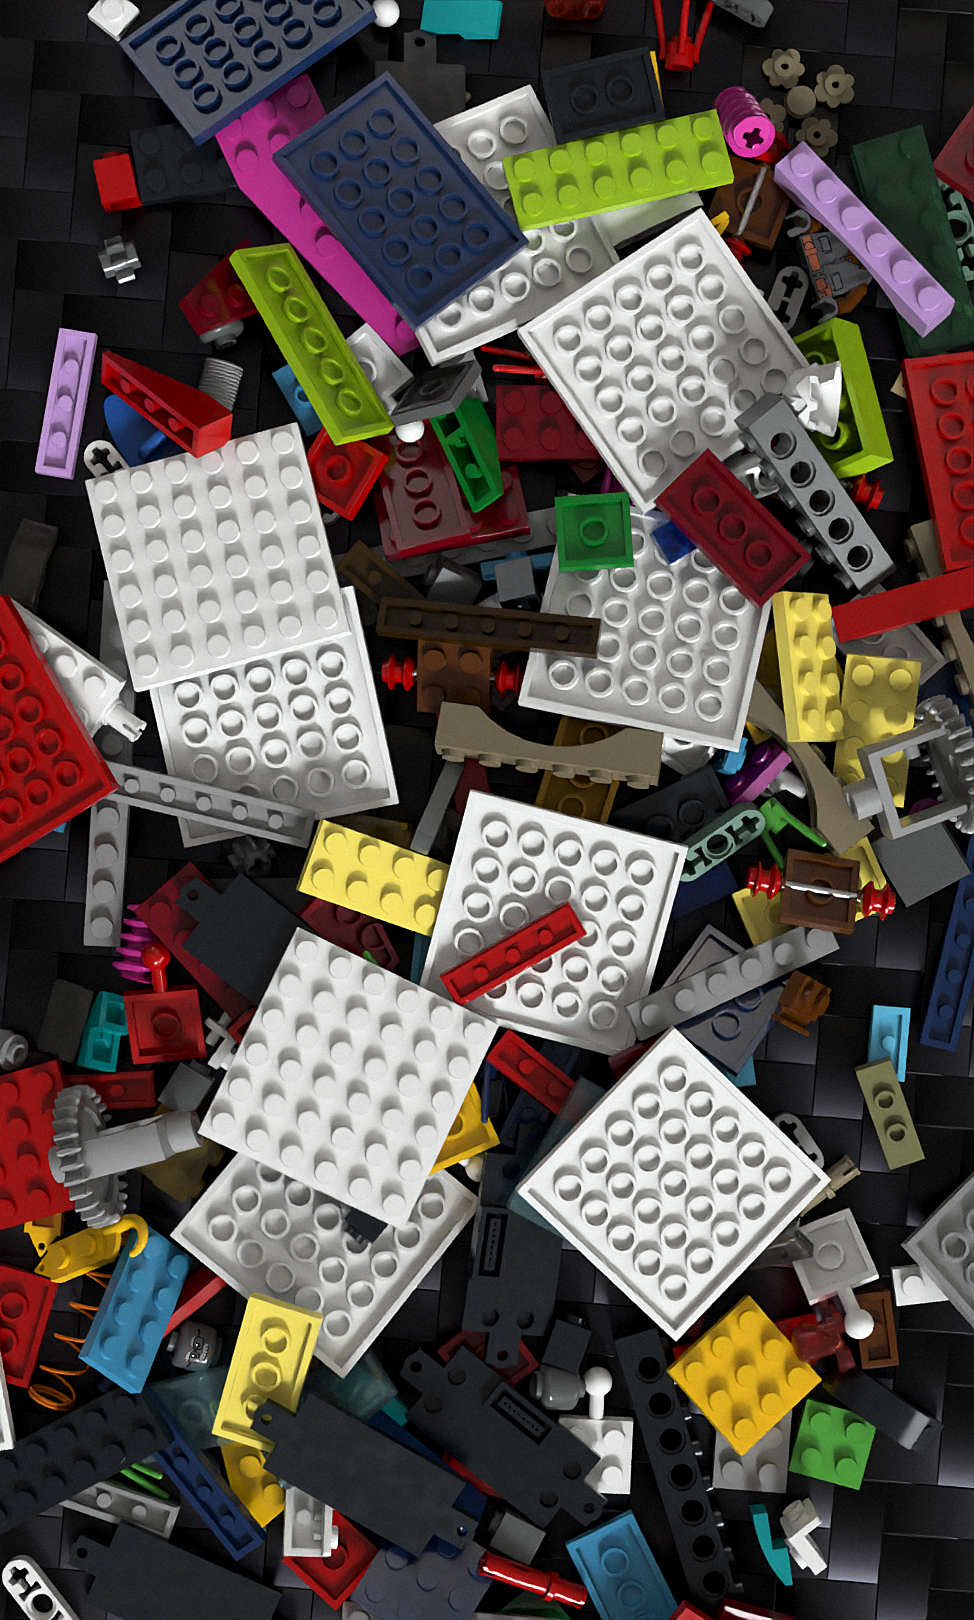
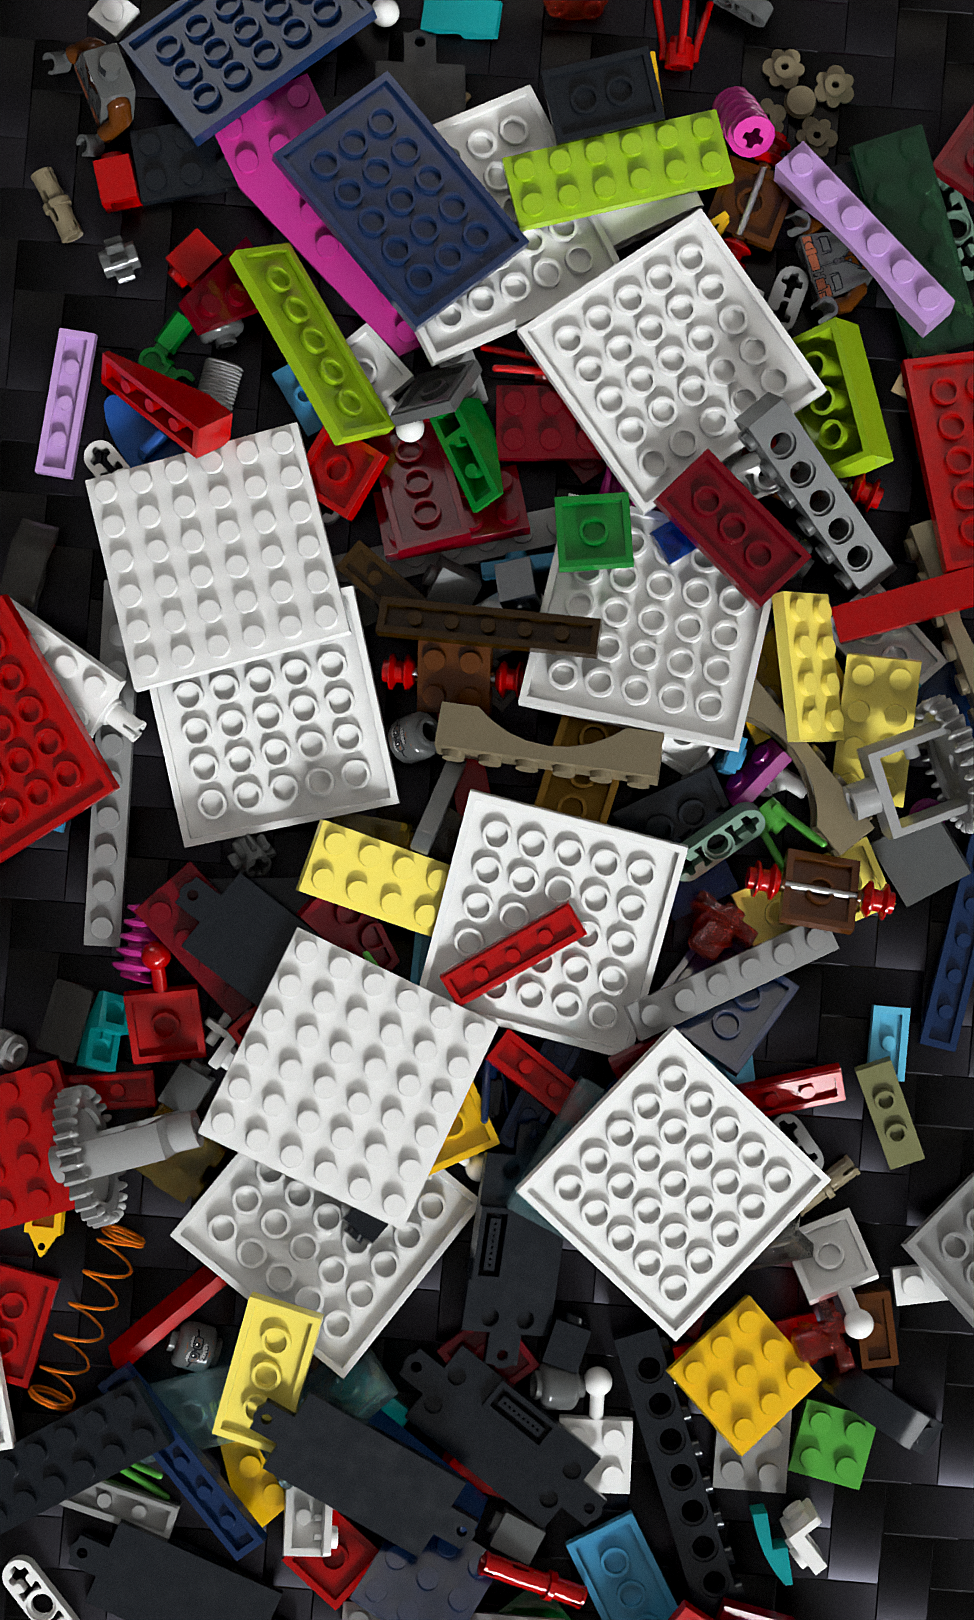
(57, 205): none -> dark tan pin
(90, 1249): yellow plate -> none
(105, 86): none -> torso
(136, 1311): dark azure plate -> none
(168, 342): none -> green bar
(193, 259): none -> red brick
(212, 805): light grey plate -> none
(413, 737): none -> dark grey head
(717, 927): none -> clear red plate
(796, 1090): none -> red tile
(801, 1002): reddish brown plate -> none
(815, 396): white helmet -> none

